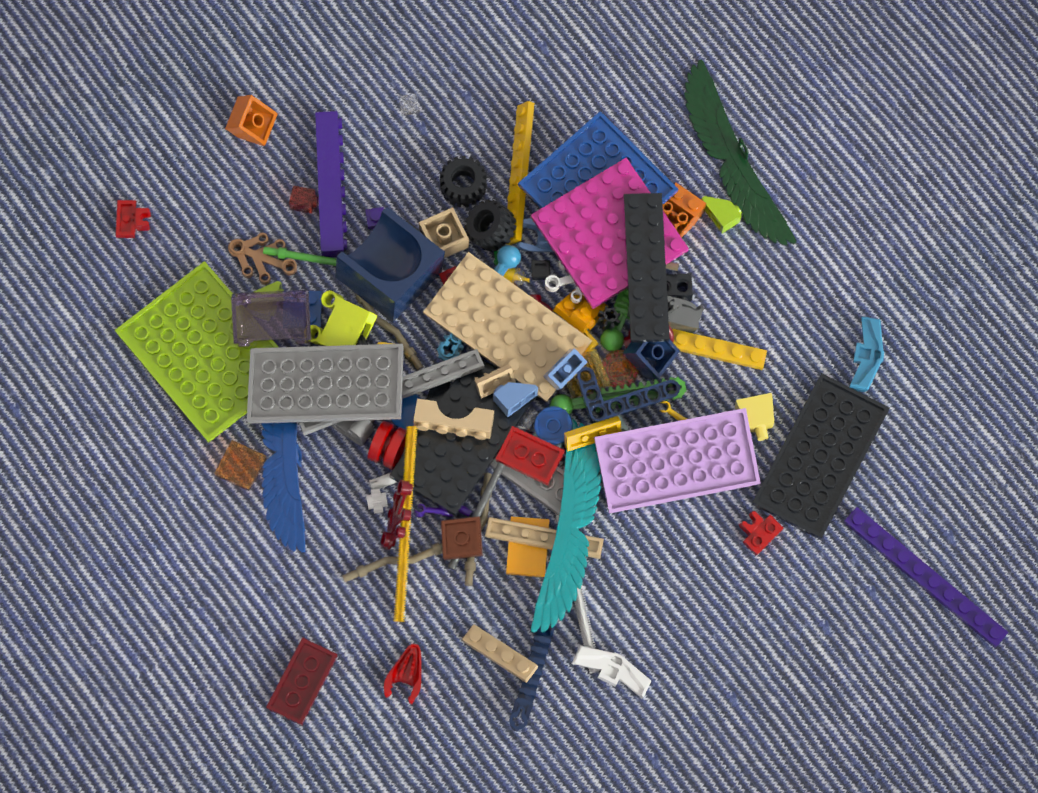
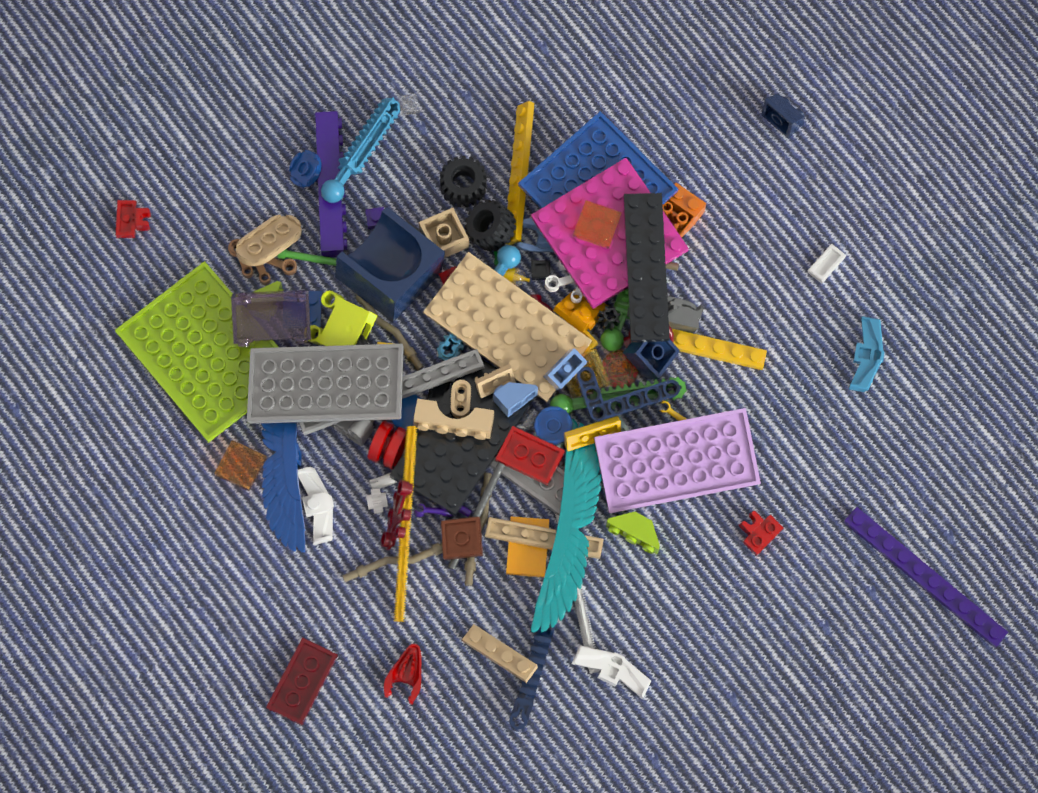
(251, 120): orange slope -> none
(268, 240): none -> tan tile
(303, 199): clear red brick -> none
(305, 168): none -> blue tile
(317, 504): none -> white plate
(365, 143): none -> dark azure gear
(460, 400): none -> tan plate
(597, 224): none -> clear orange plate
(635, 529): none -> lime slope
(679, 280): black brick -> none
(719, 139): dark green piece -> none
(722, 213): lime slope -> none
(759, 413): light yellow torso -> none
(783, 115): none -> dark blue slope
(820, 456): black plate -> none
(826, 263): none -> white tile

